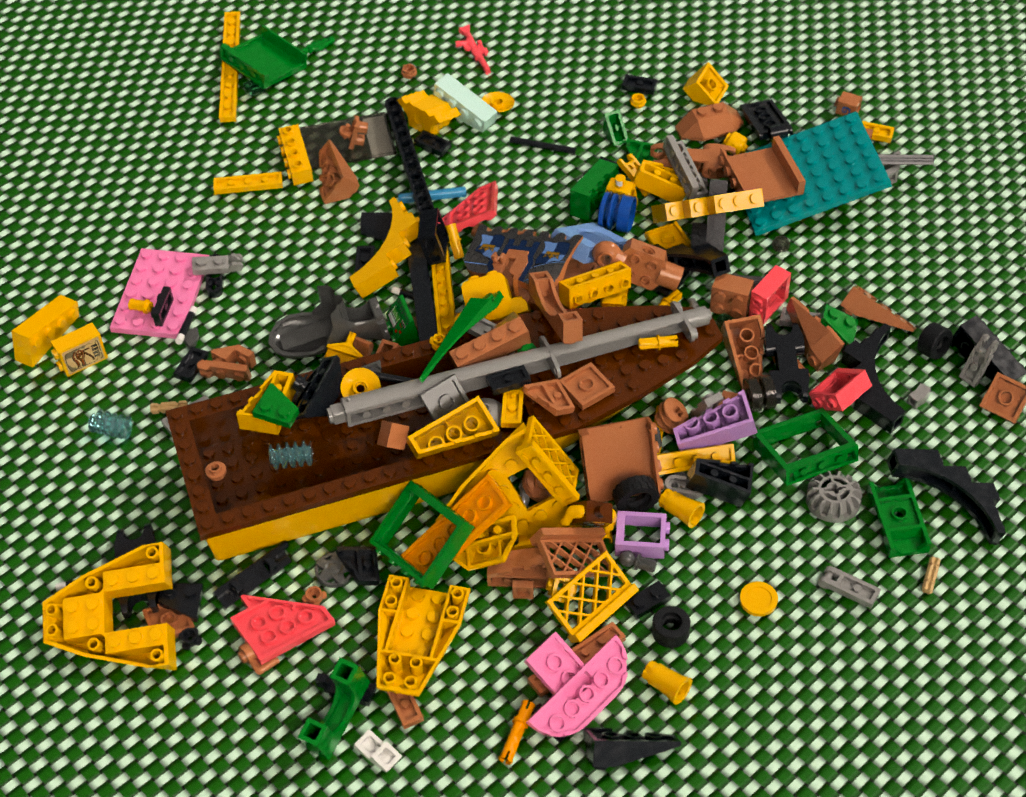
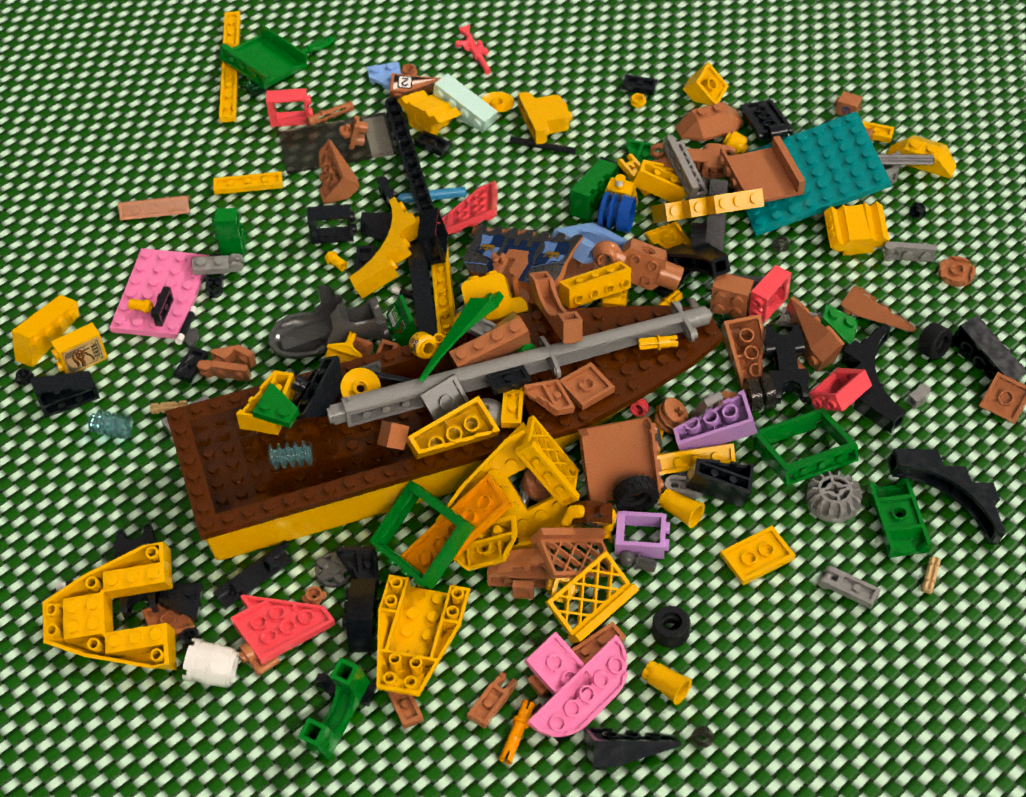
(23, 376): none -> black plate
(64, 391): none -> black wedge
(154, 207): none -> nougat fence
(210, 663): none -> white piece
(216, 470): nougat plate -> none
(229, 231): none -> green wedge
(288, 118): none -> coral window
(295, 155): yellow brick -> none
(313, 120): none -> nougat pin
(331, 234): none -> black window
(332, 258): none -> yellow pin
(360, 614): none -> black wedge
(377, 751): white slope -> none
(382, 73): none -> light blue plate
(385, 191): none -> black hinge
(407, 84): none -> nougat slope
(423, 345): none -> yellow head
(454, 241): yellow axle -> none
(491, 701): none -> nougat hinge
(544, 115): none -> yellow brick
(614, 127): green slope -> none
(639, 407): none -> coral plate
(648, 600): black plate -> none
(702, 731): none -> clear smoke plate
(757, 555): none -> yellow plate
(758, 598): yellow piece -> none
(856, 228): none -> yellow slope
(909, 251): none -> light grey plate
(917, 210): none -> black plate
(943, 161): none -> yellow wedge
(956, 271): none -> nougat tile
(978, 361): light grey hinge -> none

